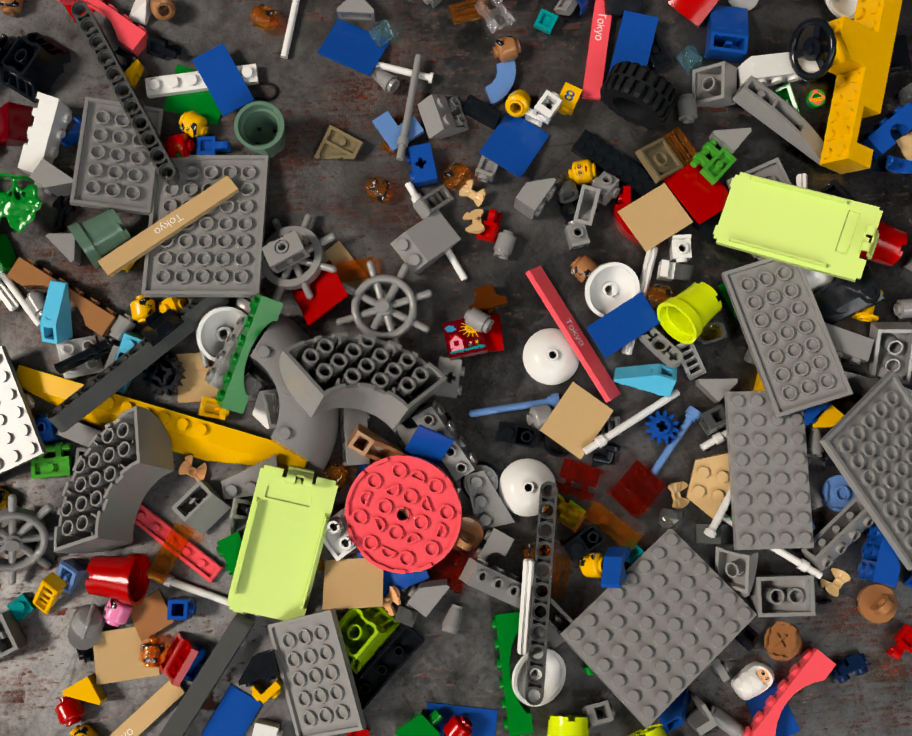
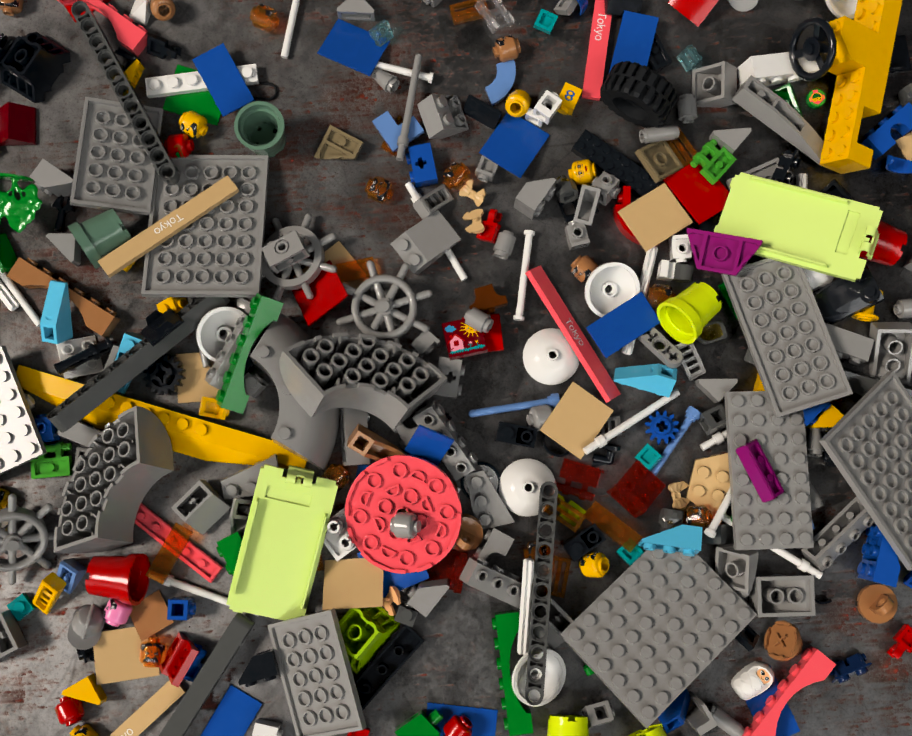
(36, 302): light grey brick -> none
(46, 133): white wedge -> none
(73, 136): blue helmet -> none
(122, 325): light grey brick -> none
(142, 308): yellow head -> none
(186, 468): light nougat piece -> none
(210, 145): blue plate -> none
(267, 408): white slope -> none
(272, 691): yellow bracket -> none
(405, 525): none -> light grey head
(424, 344): none -> light grey brick
(453, 619): light grey cone -> none
(523, 278): none -> white bar
(613, 567): blue slope -> none
(649, 457): none -> teal plate
(659, 134): none -> light grey piece
(679, 539): none -> medium azure slope
(698, 516): none -> clear orange head
(720, 251): none -> magenta wing
(720, 669): light grey bracket -> none
(727, 34): blue slope -> none
(759, 470): none -> magenta slope
(789, 162): none -> black hinge
(833, 587): tan piece -> none
(836, 493): medium blue tile -> none

